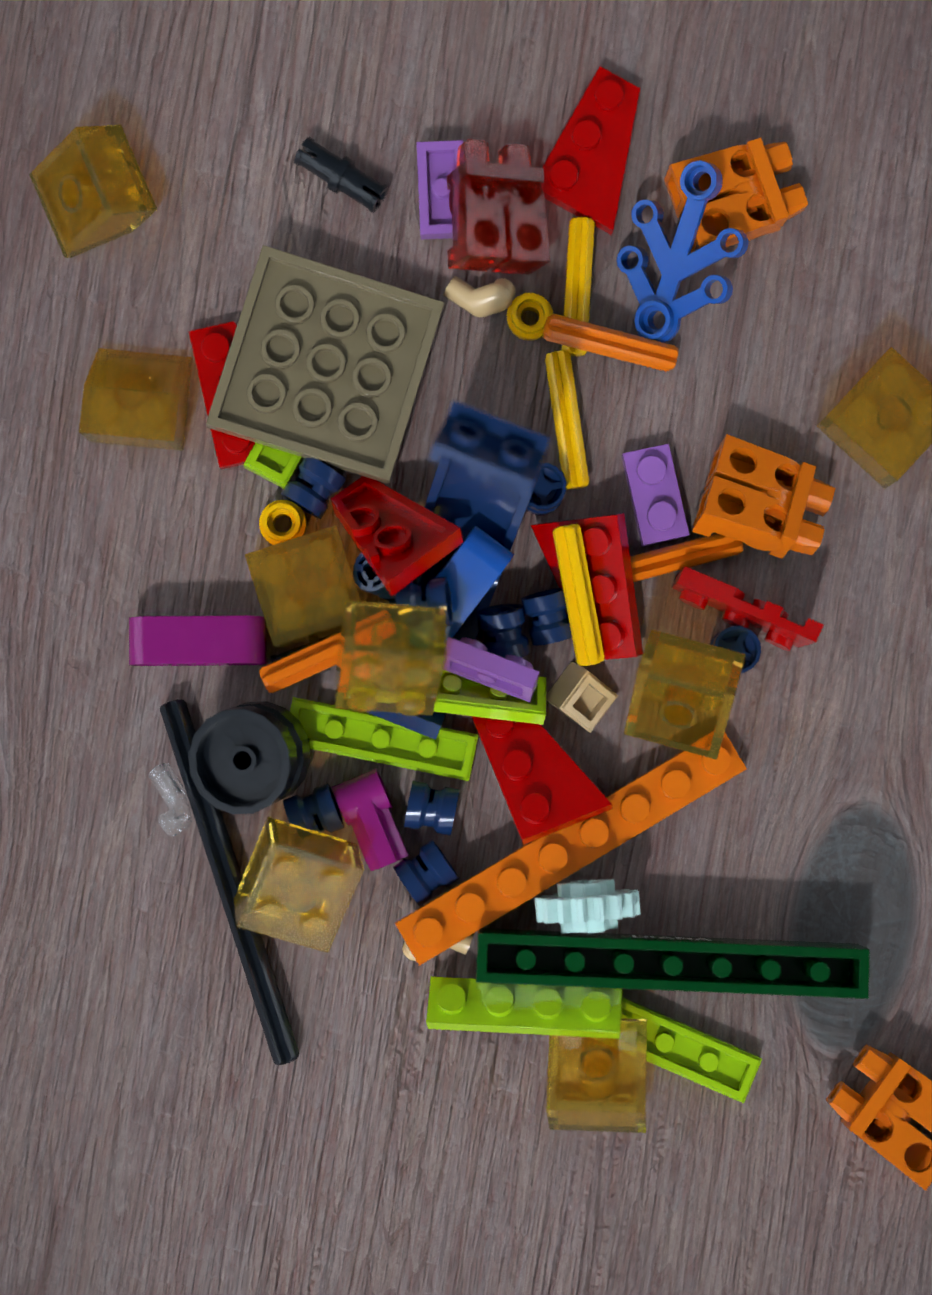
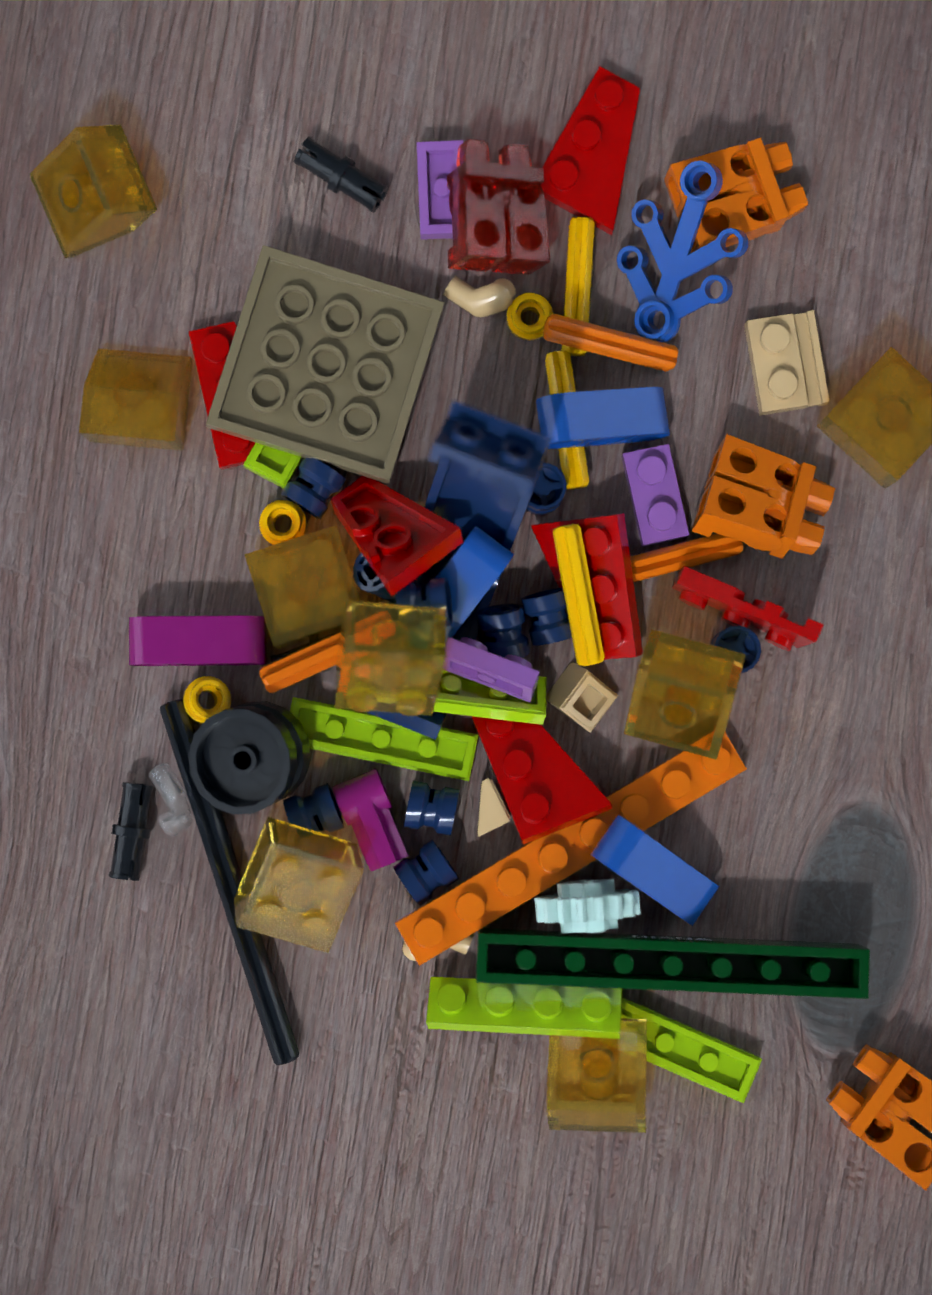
(131, 831): none -> black pin
(208, 684): none -> yellow plate
(491, 809): none -> tan slope
(603, 417): none -> blue beam
(654, 870): none -> blue beam
(786, 362): none -> tan plate

